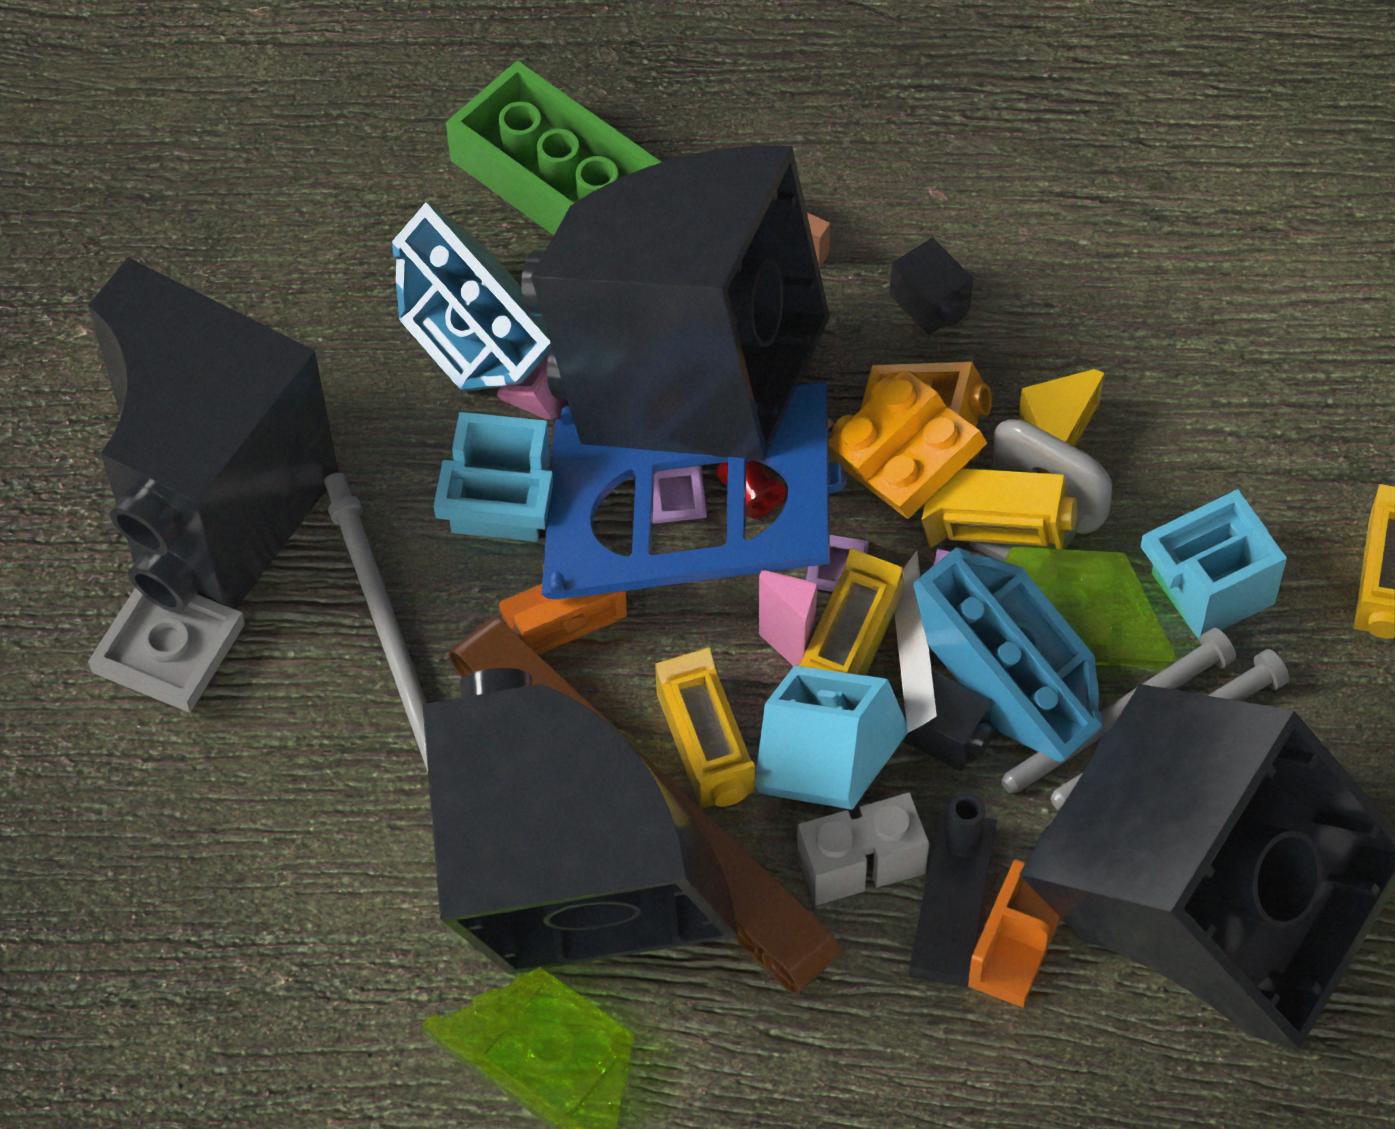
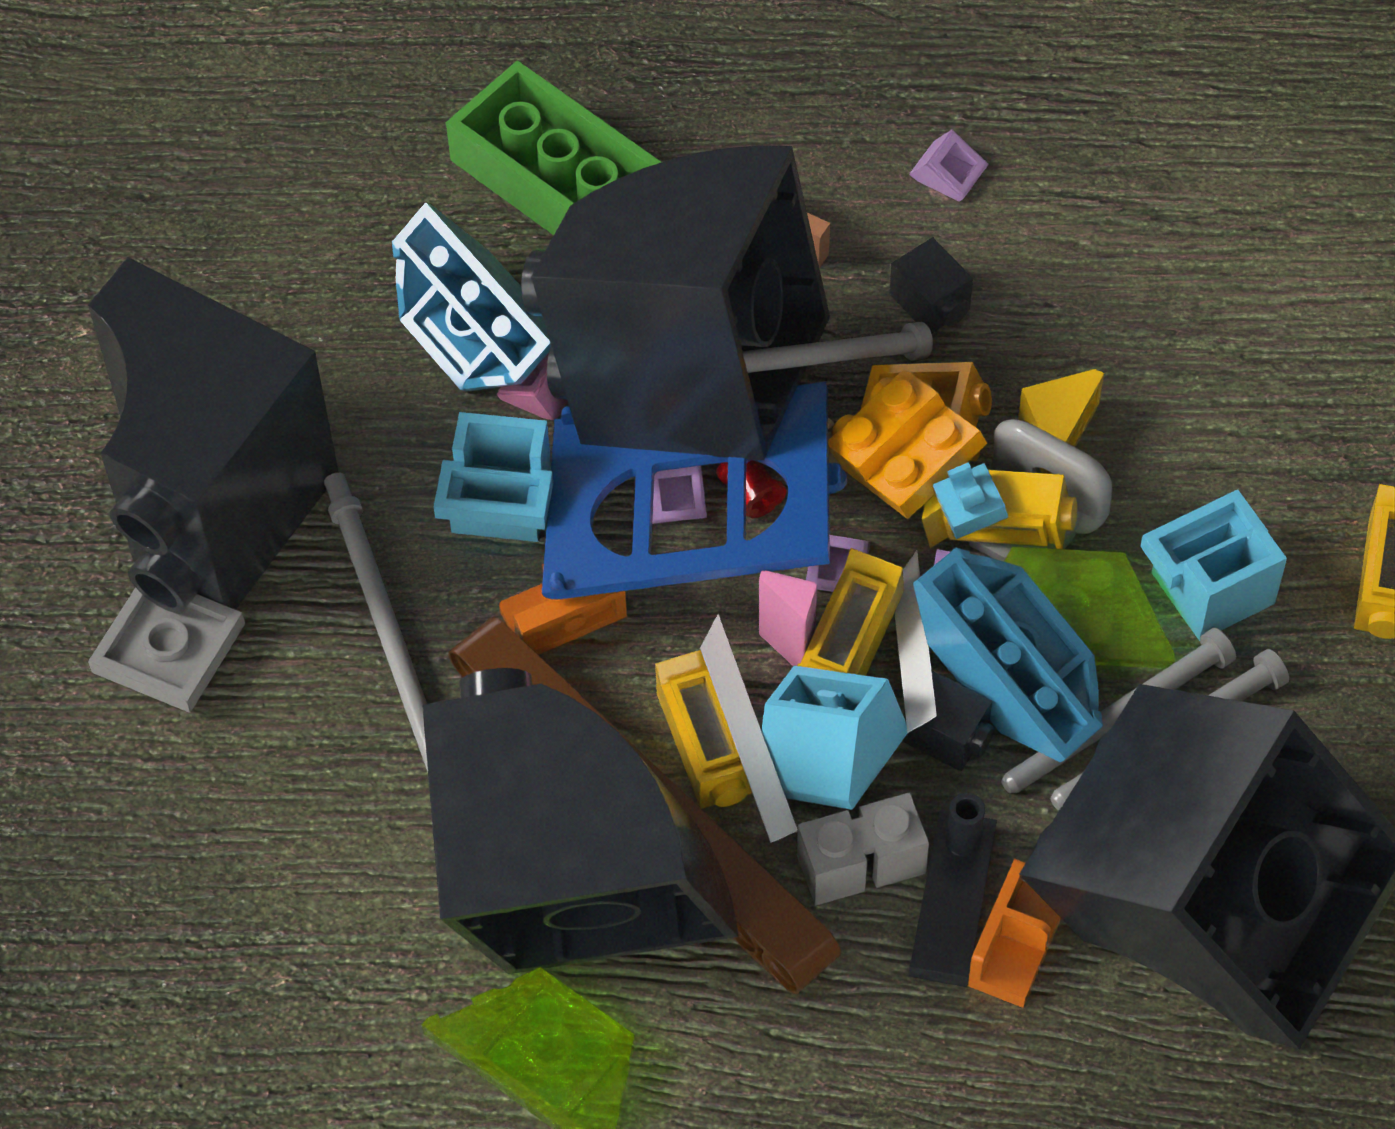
(747, 734): none -> white sticker
(913, 341): none -> light grey bar
(949, 166): none -> lavender slope
(969, 499): none -> medium azure tile

